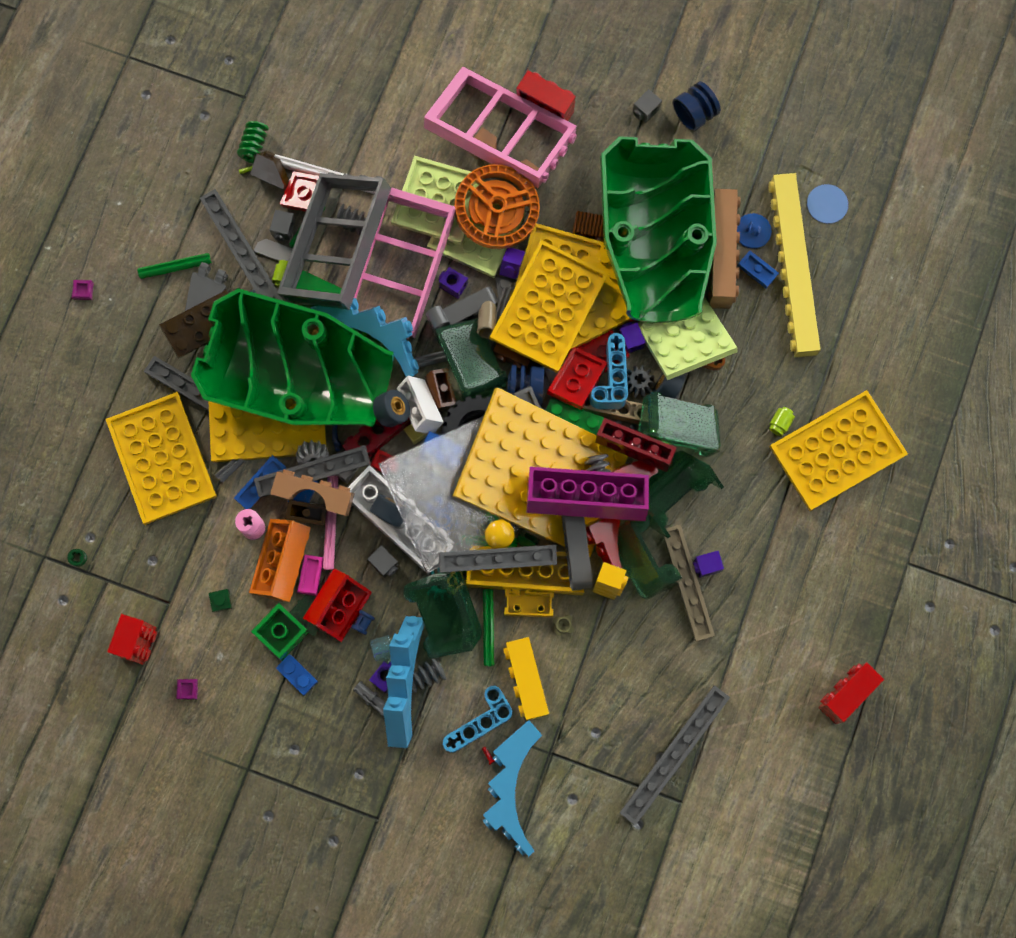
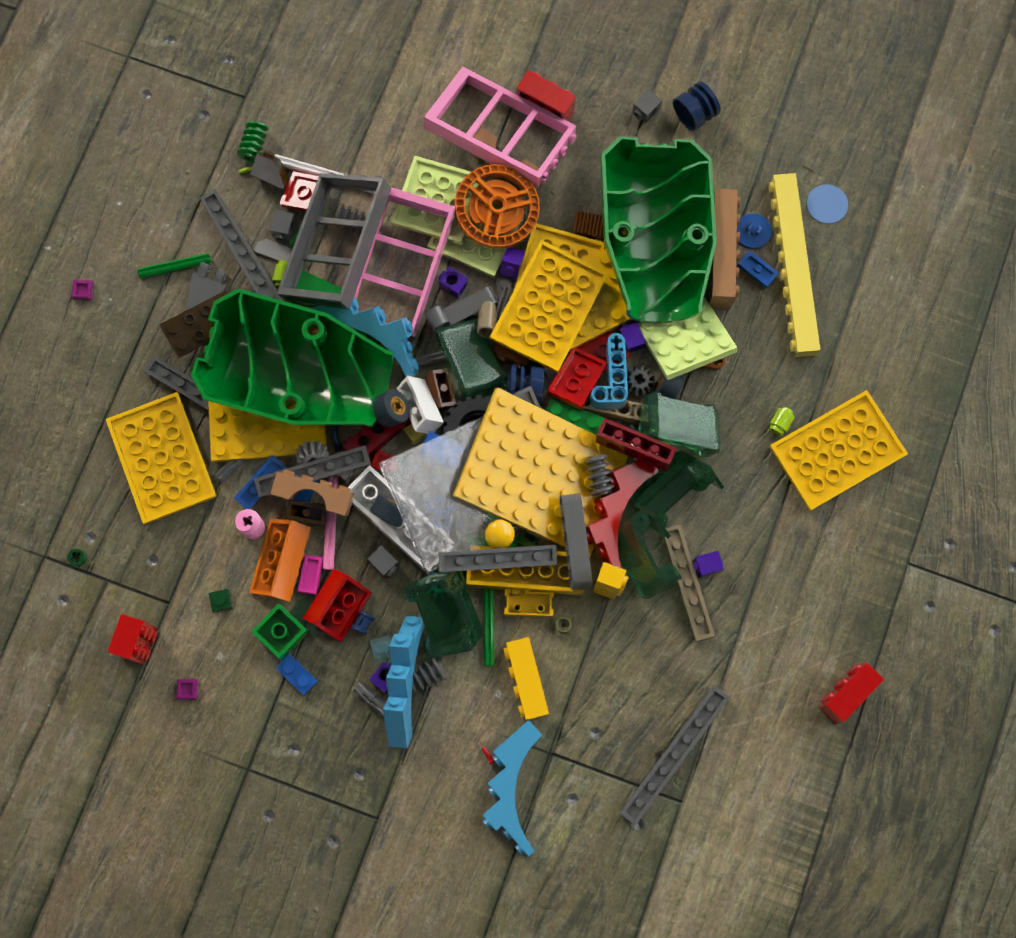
(476, 723): dark azure beam -> none
(588, 493): magenta brick -> none

